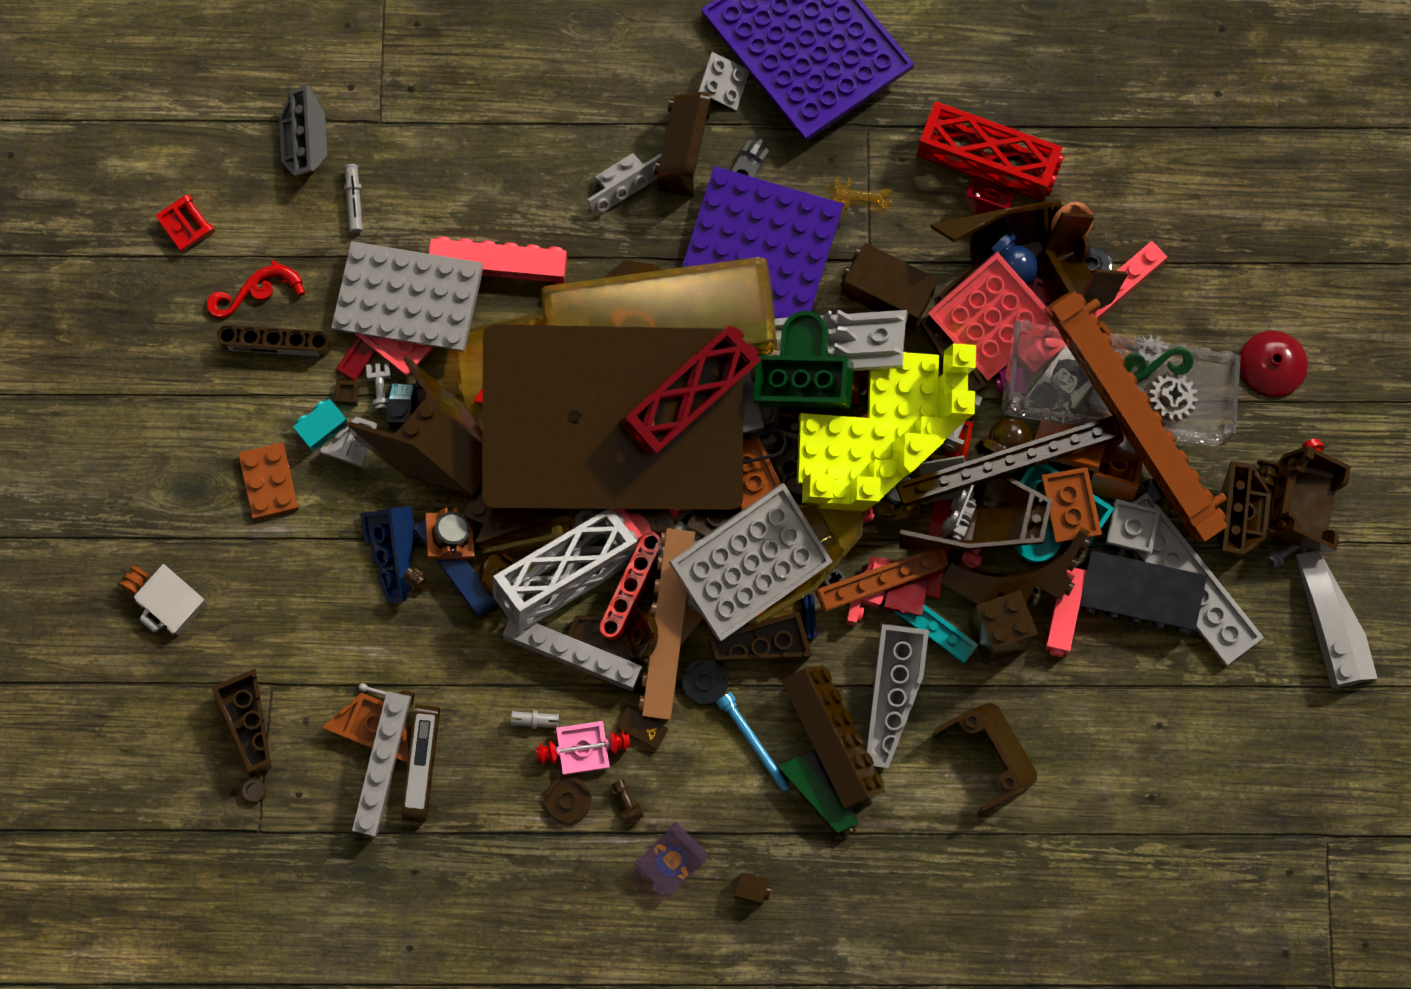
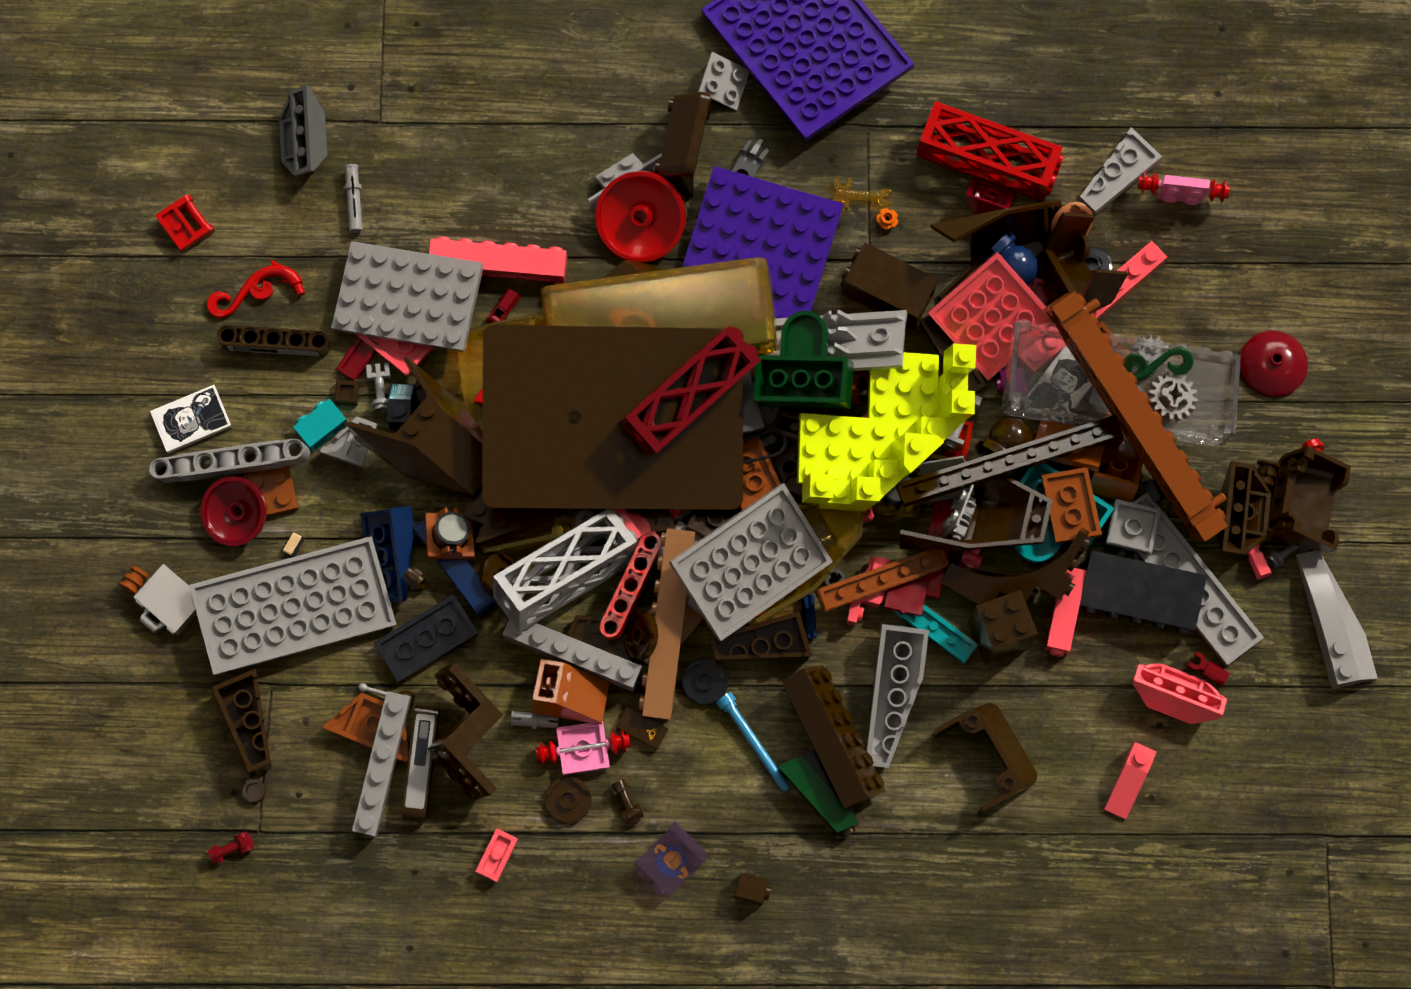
(191, 419): none -> tile
(221, 513): none -> dark red dish
(229, 460): none -> light grey beam
(243, 843): none -> dark red bar
(292, 605): none -> light grey plate
(293, 544): none -> tan piece
(426, 638): none -> black plate
(464, 732): none -> dark brown bracket
(497, 855): none -> coral plate
(504, 306): none -> dark red bar
(569, 693): none -> dark orange slope
(640, 216): none -> red dish
(884, 224): none -> orange plate
(1120, 171): none -> light grey wing
(1130, 780): none -> coral slope
(1178, 694): none -> coral wedge
(1184, 189): none -> bright pink plate
(1209, 670): none -> dark red bar
(1258, 563): none -> coral bar

